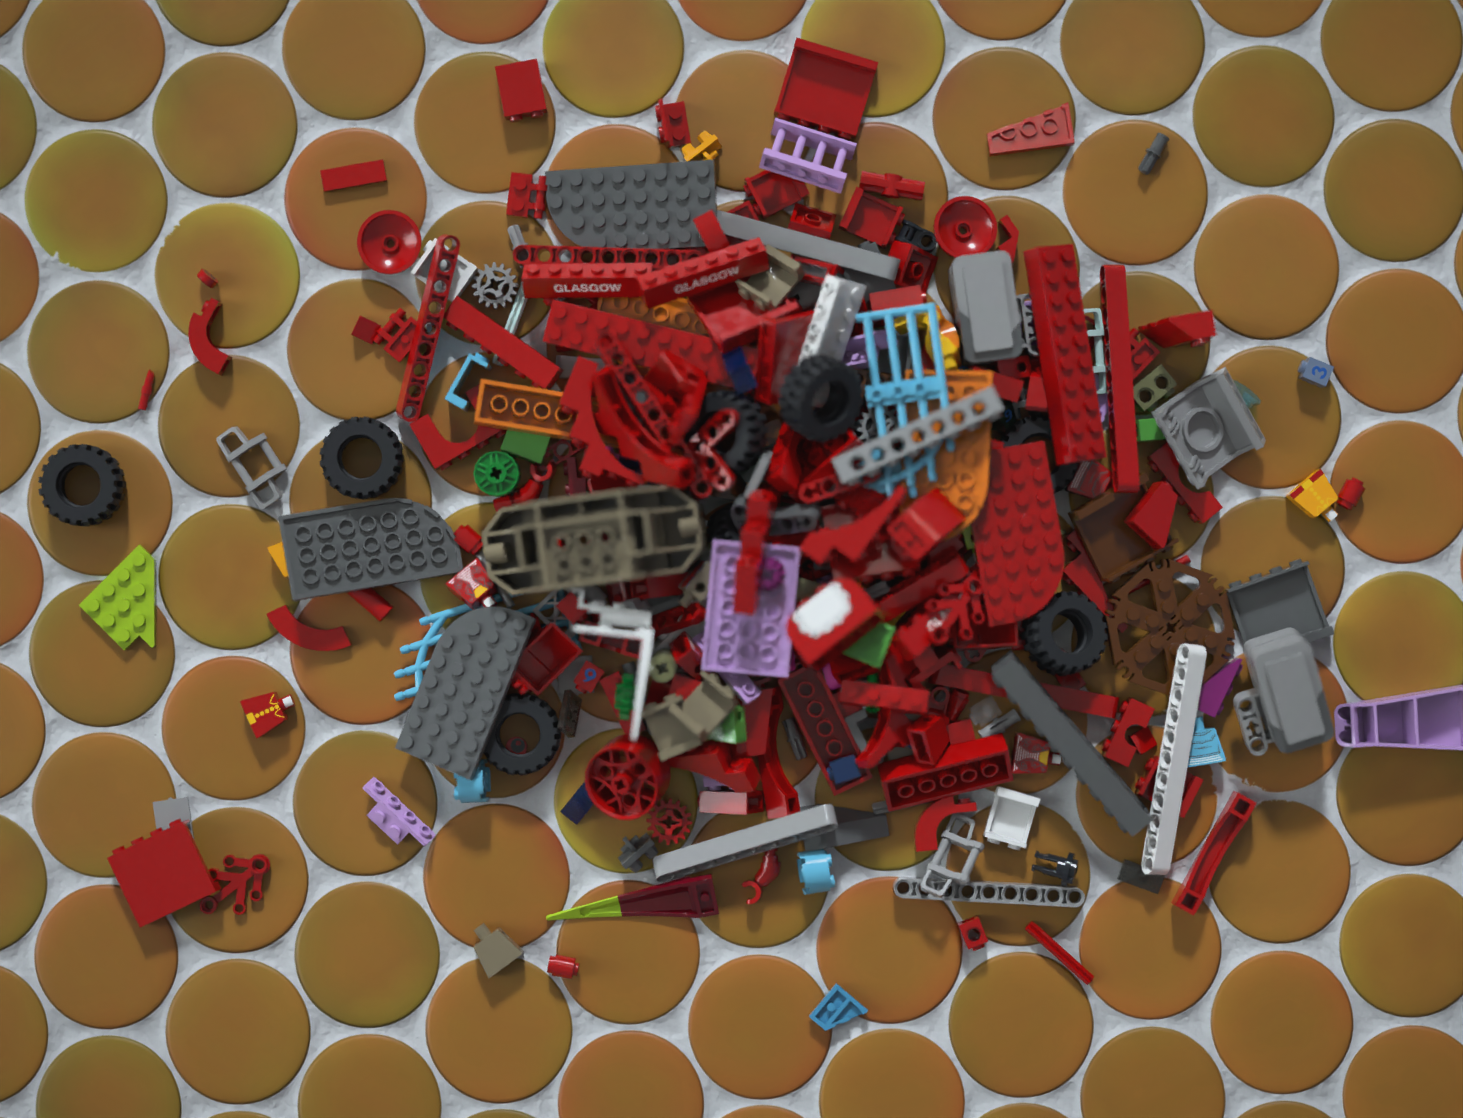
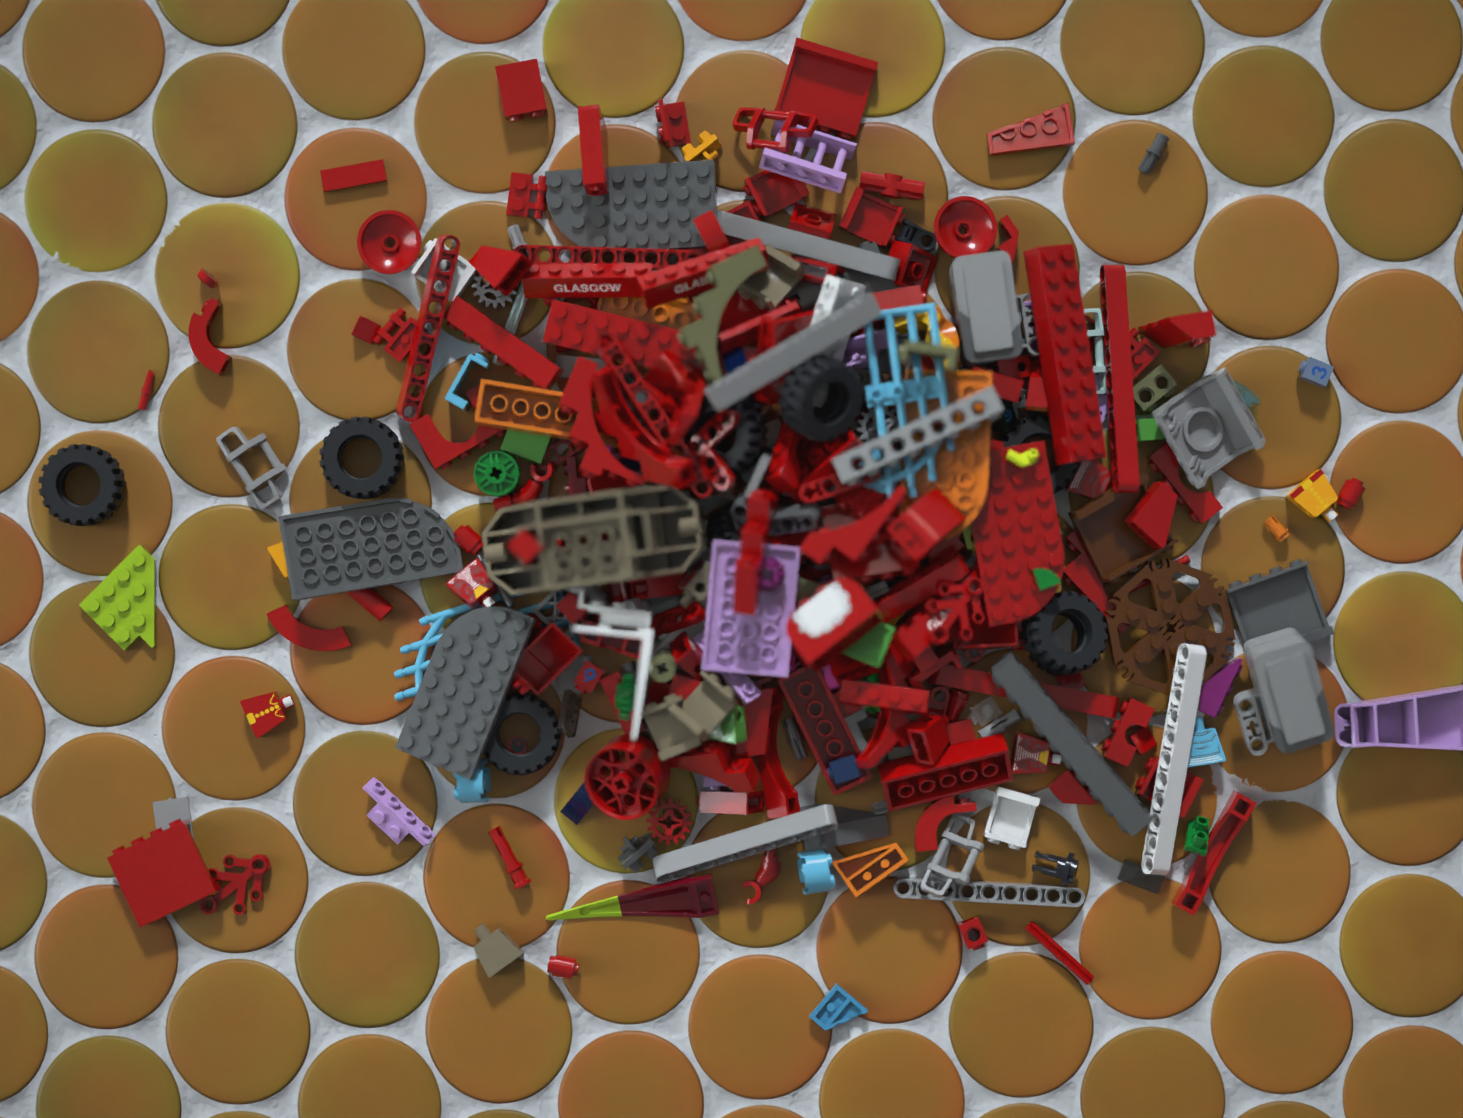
(501, 267): none -> red slope
(514, 867): none -> red pin
(525, 546): none -> red panel
(593, 150): none -> red slope
(703, 333): none -> olive arch
(788, 130): none -> red bar
(793, 351): none -> light grey beam
(870, 868): none -> orange wedge
(929, 350): none -> olive panel
(1024, 459): none -> neon yellow arm
(1045, 578): none -> green tile
(1068, 789): none -> red slope
(1197, 835): none -> green hips
(1276, 528): none -> orange pin

